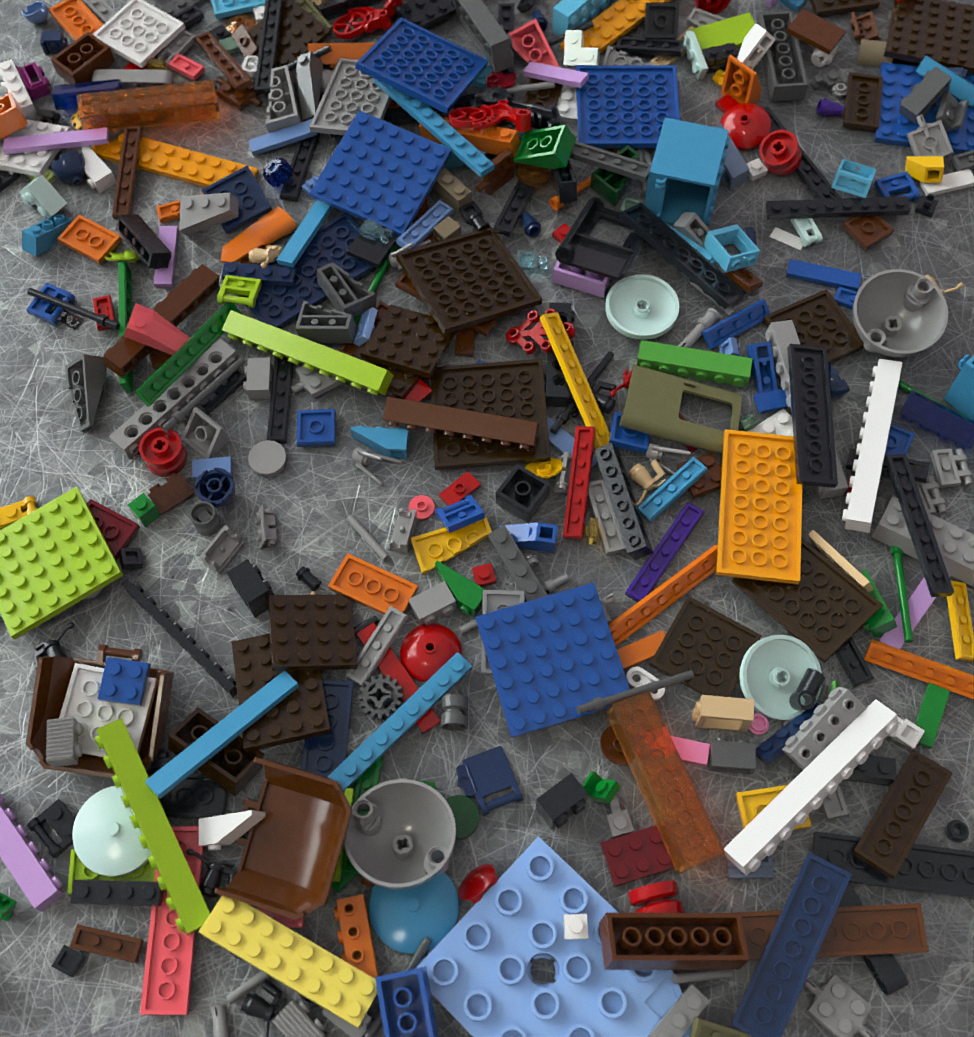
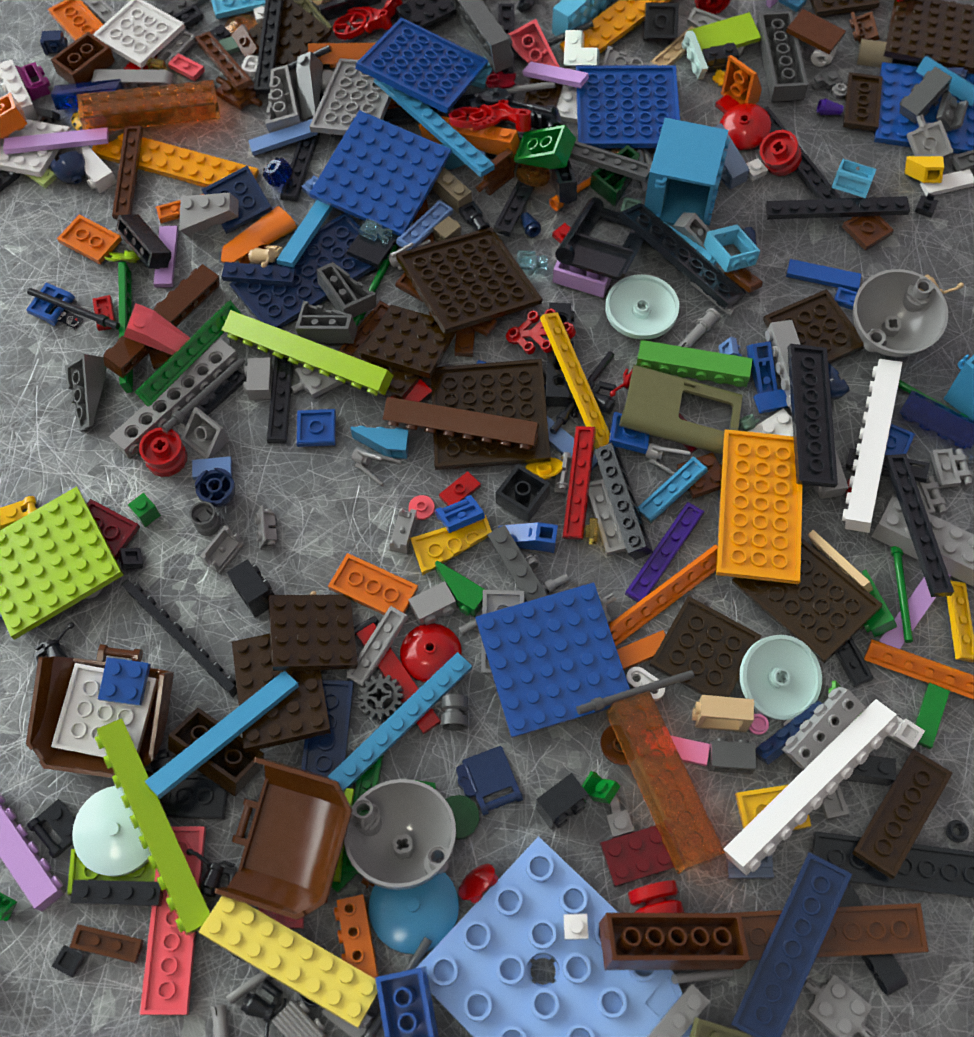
(36, 12): medium blue hair -> none
(43, 196): light aqua brick -> none
(44, 234): dark azure slope -> none
(63, 741): light grey brick -> none
(170, 493): reddish brown bracket -> none
(226, 828): white slope -> none
(239, 286): lime plate -> none
(267, 458): light grey tile -> none
(308, 578): black pin -> none
(366, 326): light blue plate -> none
(367, 537): light grey bar -> none
(484, 575): red plate -> none
(537, 14): dark blue cone -> none
(642, 477): tan piece -> none
(650, 46): black plate -> none
(735, 324): blue plate -> none
(755, 46): white slope -> none
(786, 238): white sticker -> none
(805, 226): light aqua plate -> none
(808, 689): black piece -> none
(896, 184): blue plate -> none

